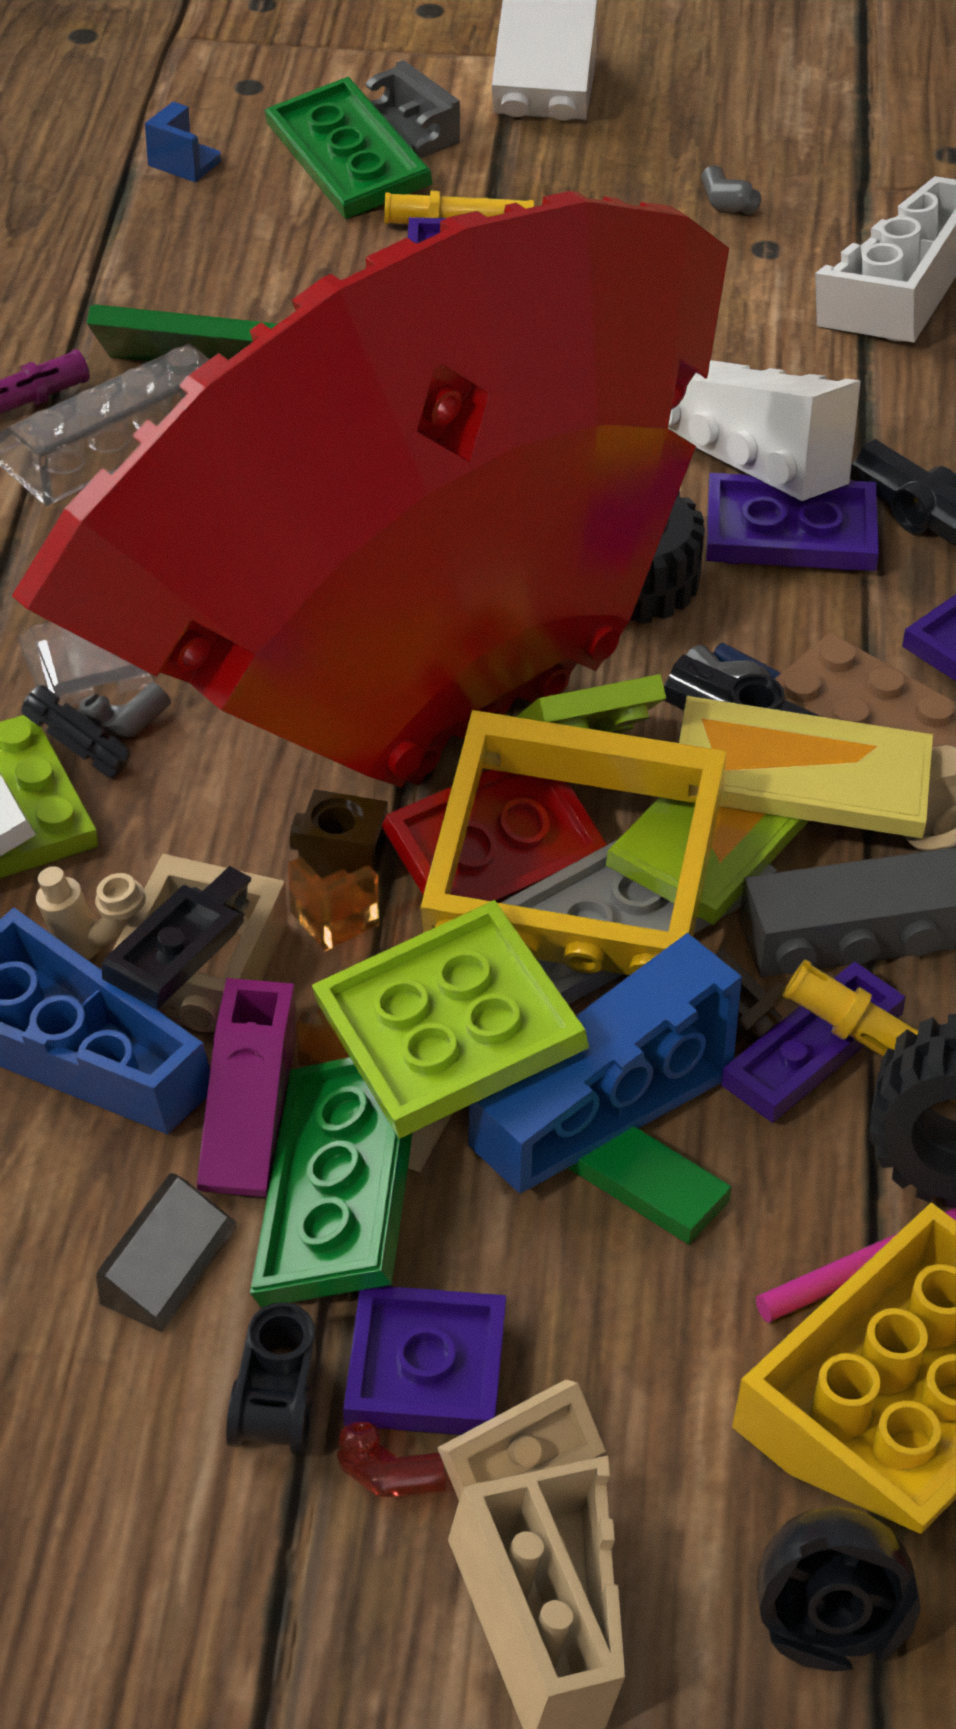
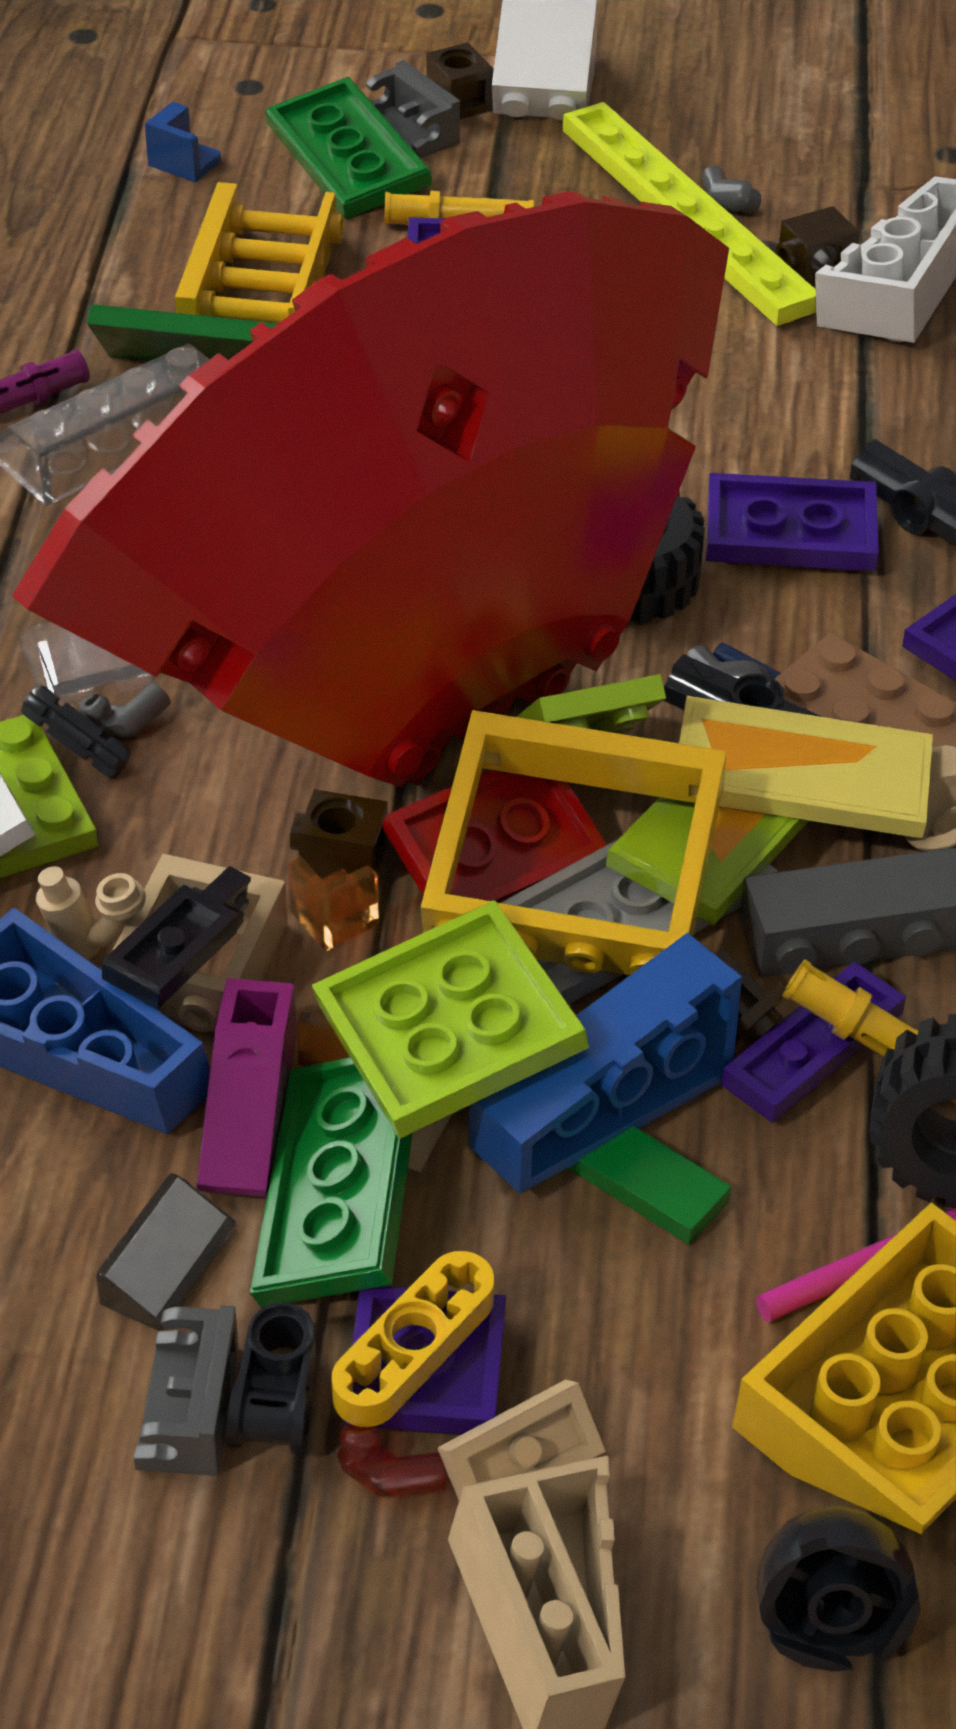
(189, 1392): none -> dark grey hinge
(218, 245): none -> yellow fence
(412, 1368): none -> yellow beam
(464, 76): none -> dark brown brick
(654, 179): none -> neon yellow plate
(773, 425): white wedge -> none
(815, 241): none -> dark brown brick

